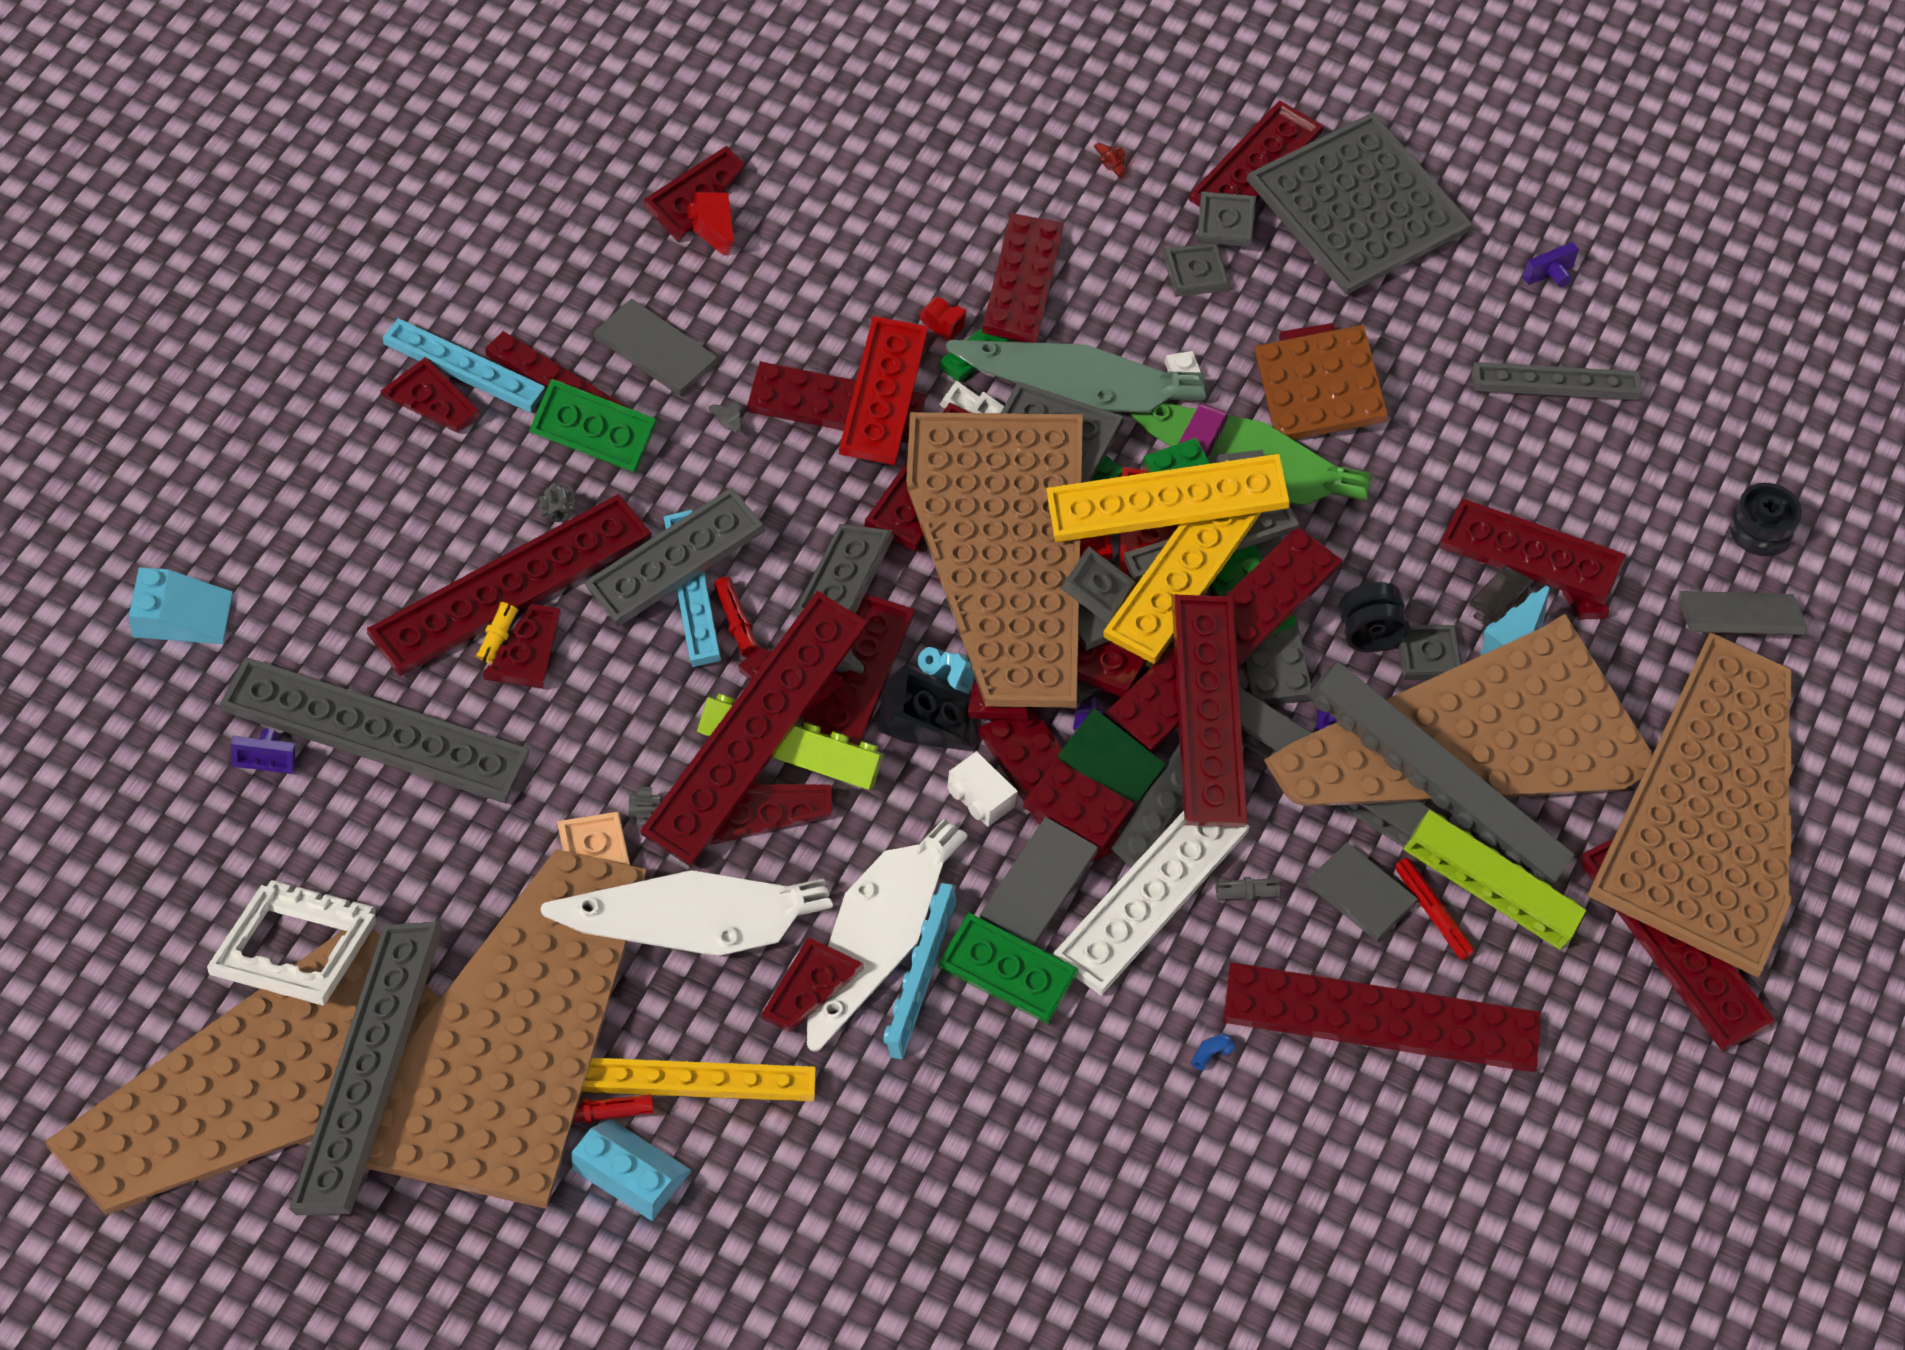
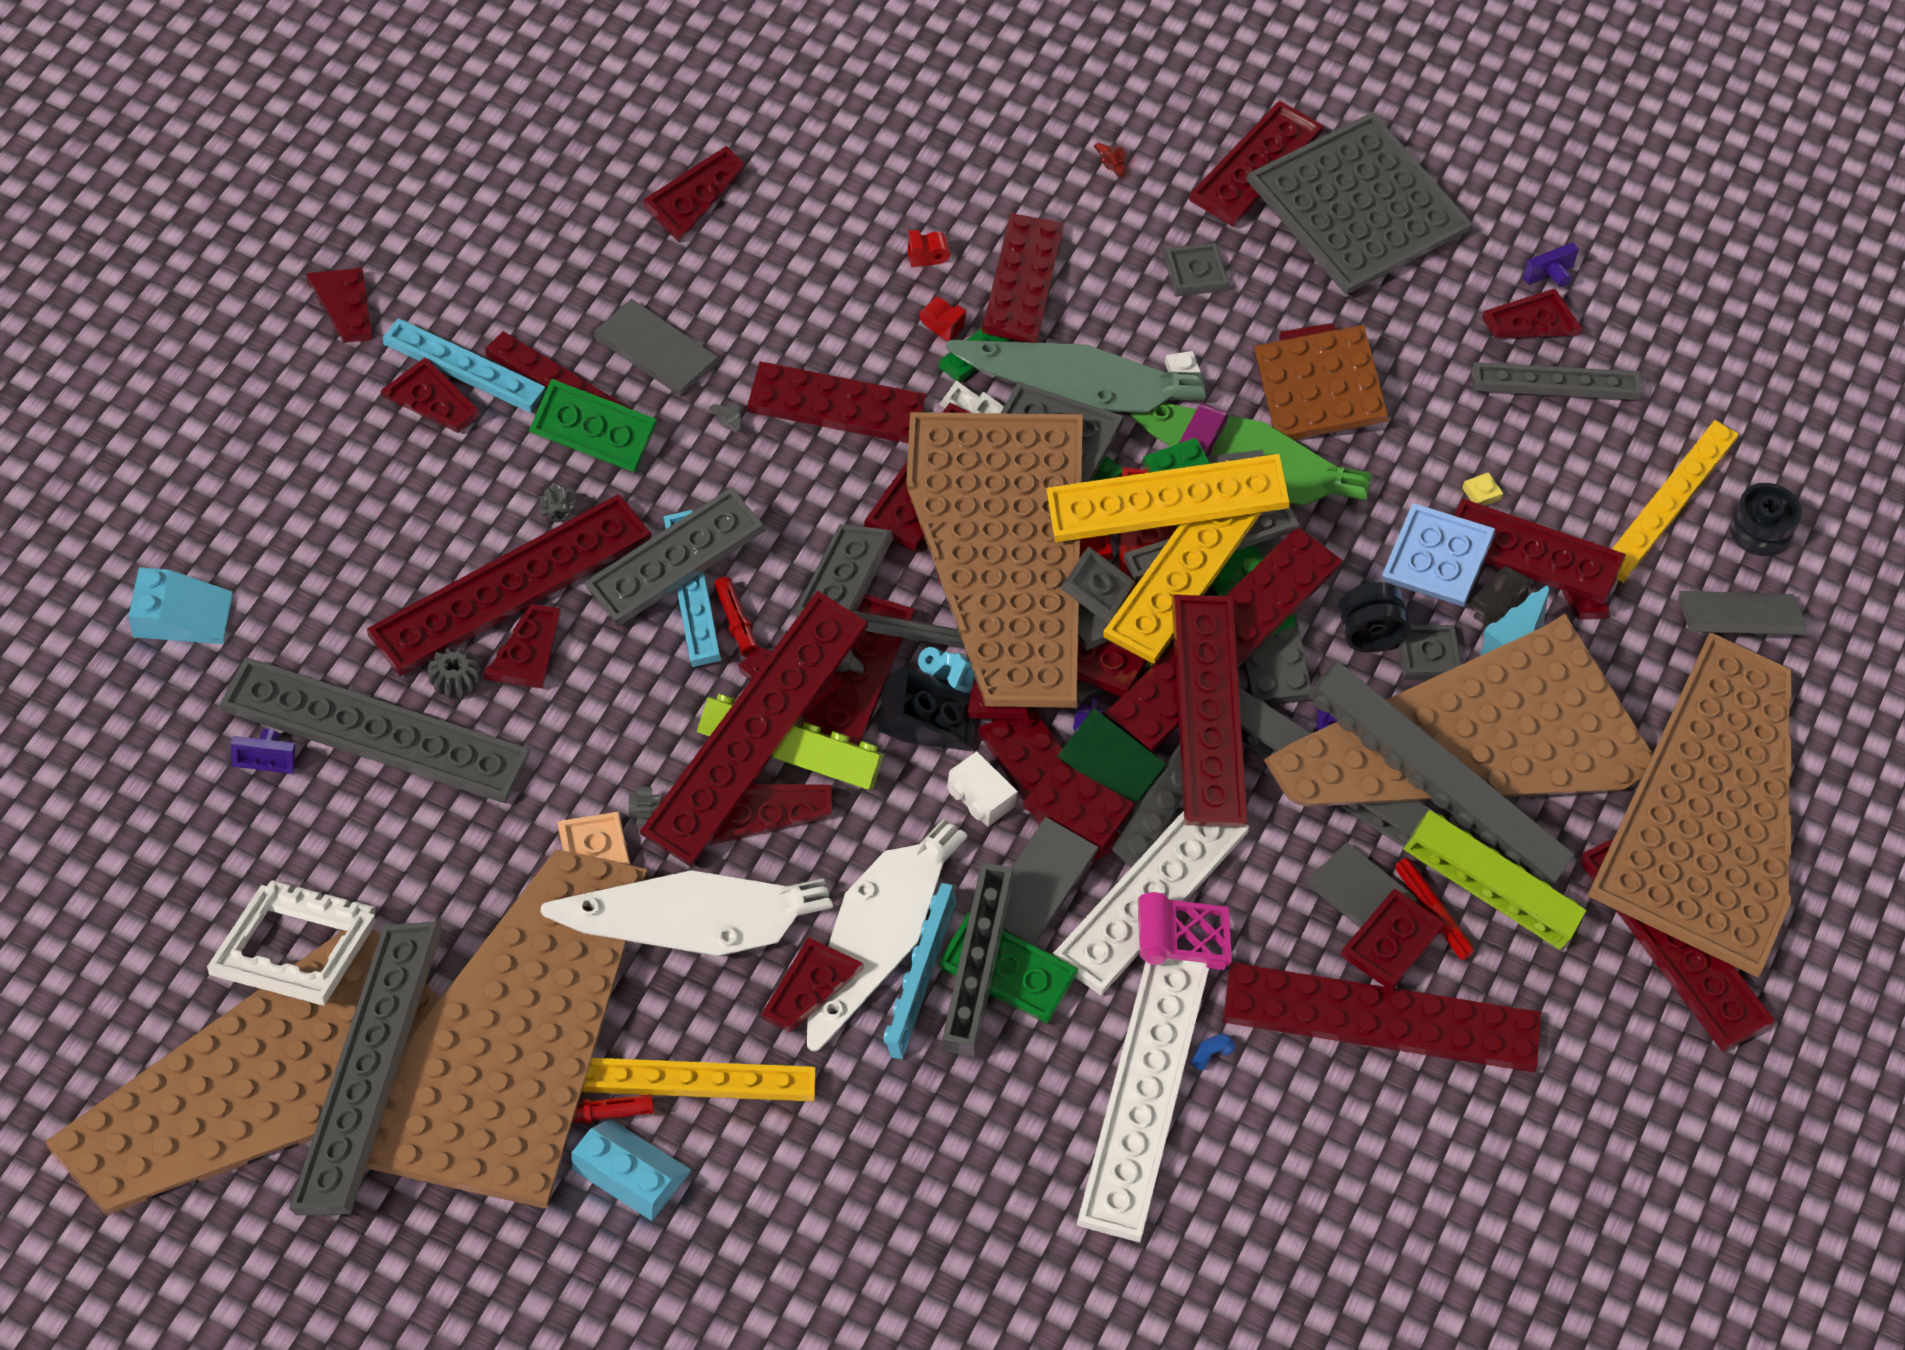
(345, 301): none -> dark red wing
(453, 672): none -> dark grey gear
(497, 632): yellow pin -> none
(712, 219): red slope -> none
(883, 390): red plate -> none
(911, 629): none -> dark grey axle
(927, 249): none -> red leg
(978, 959): none -> dark grey brick
(1143, 1099): none -> white plate
(1159, 931): none -> dark pink piece
(1226, 219): dark grey tile -> none
(1247, 889): dark grey pin -> none
(1392, 939): none -> dark red plate
(1438, 554): none -> light blue plate
(1482, 489): none -> light yellow plate
(1532, 317): none -> dark red wing
(1673, 496): none -> yellow plate

